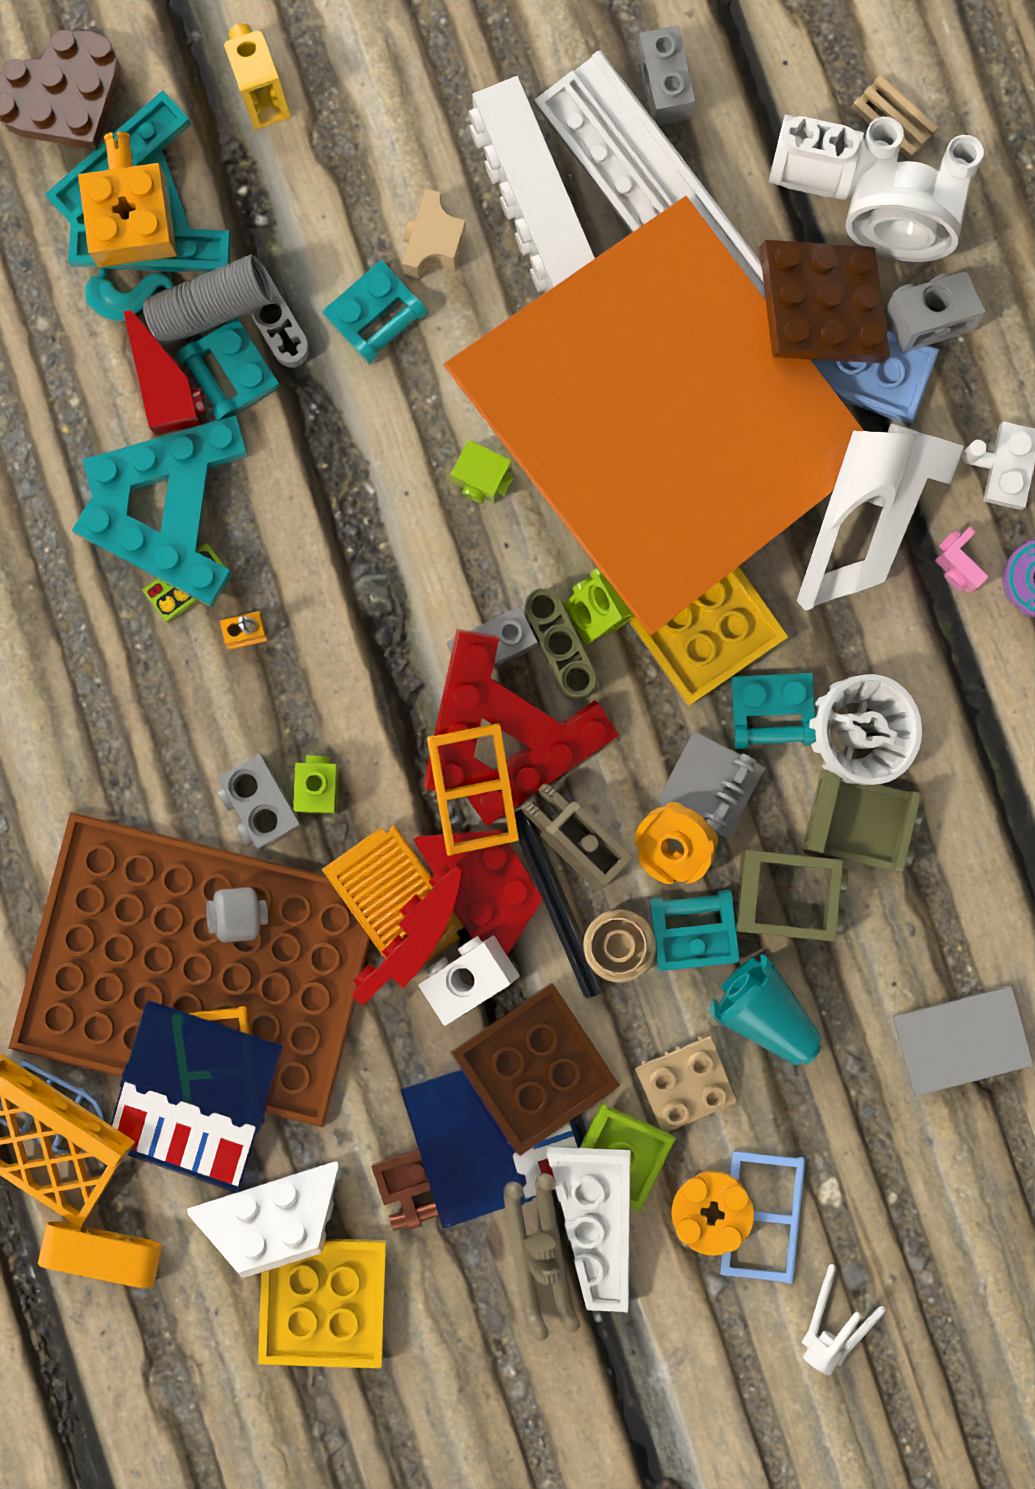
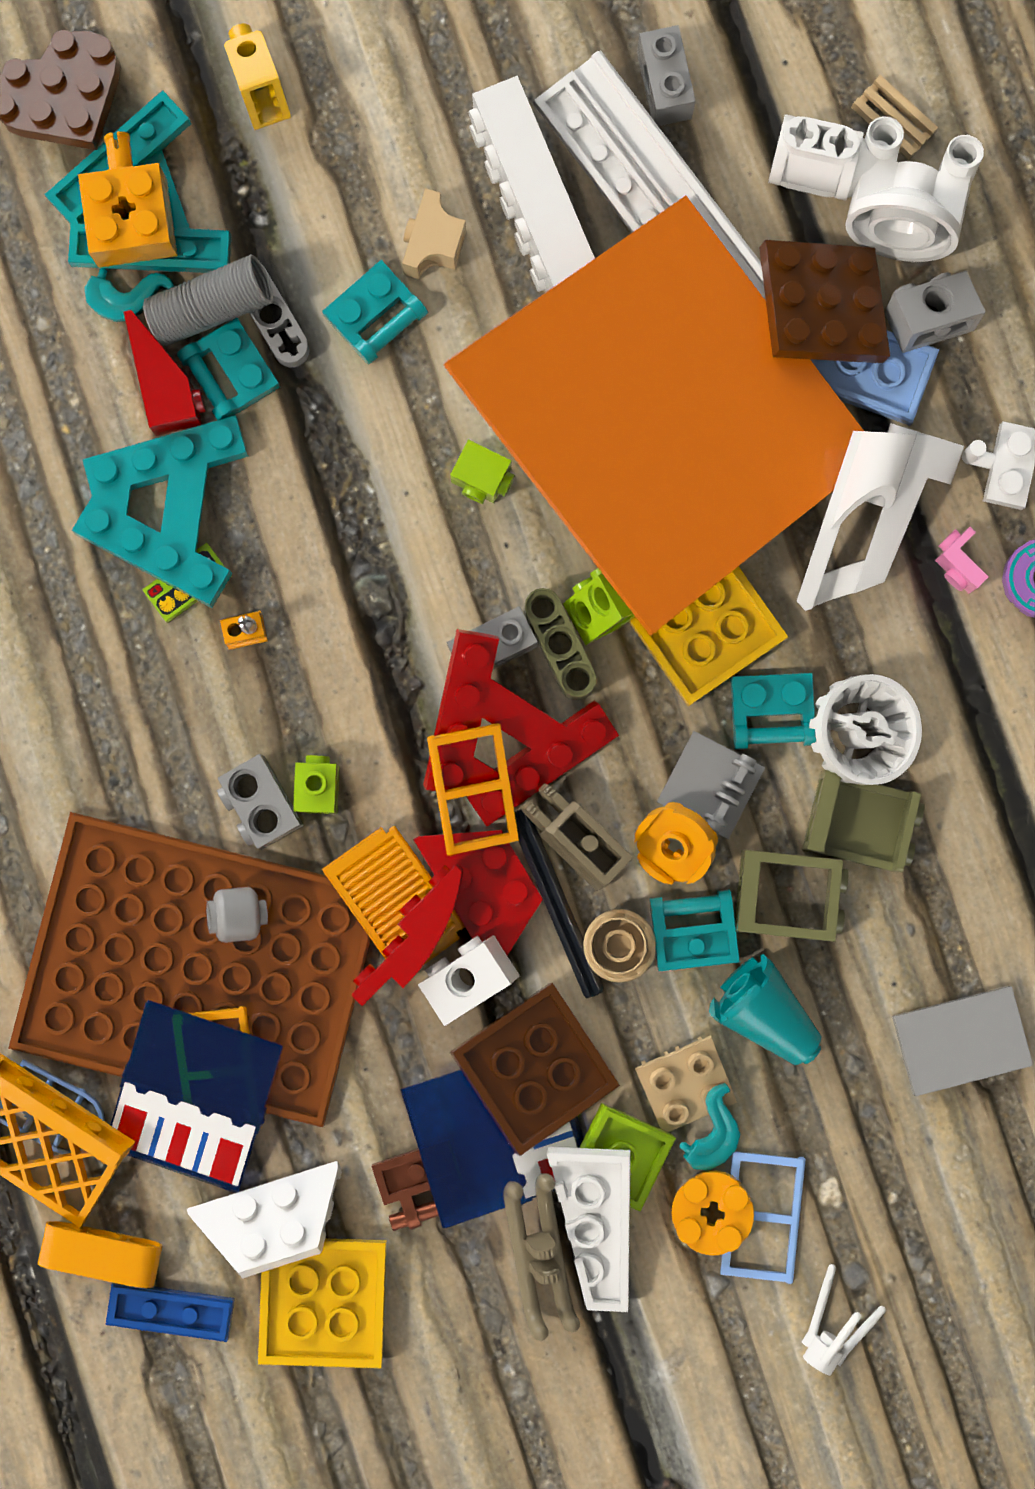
(170, 1311): none -> blue tile
(721, 1142): none -> teal piece

